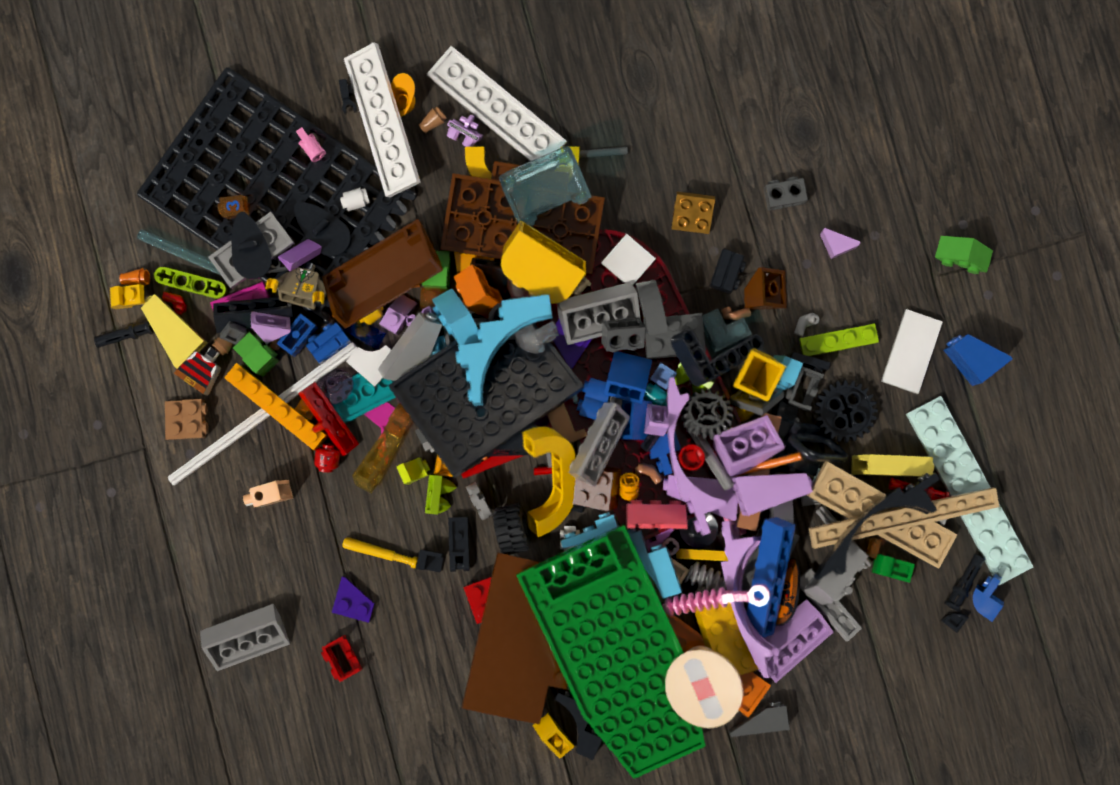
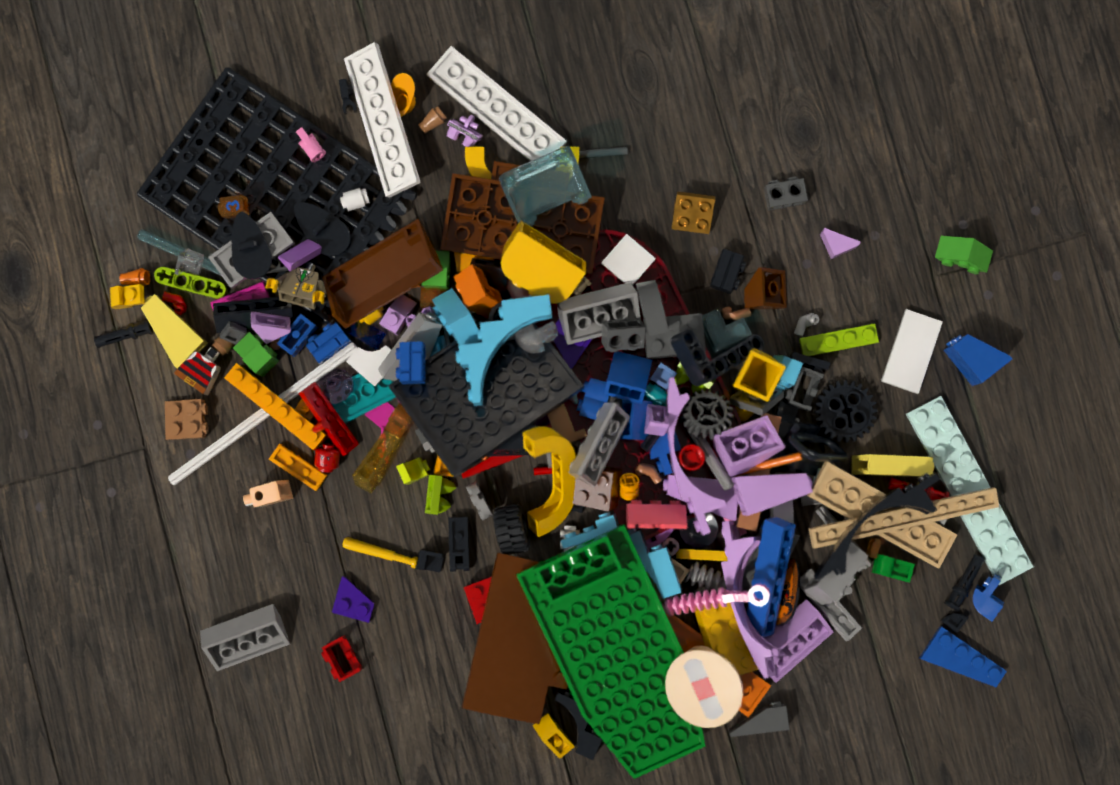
(190, 262): none -> clear panel
(298, 467): none -> light orange tile
(411, 363): none -> blue brick
(955, 655): none -> blue wing

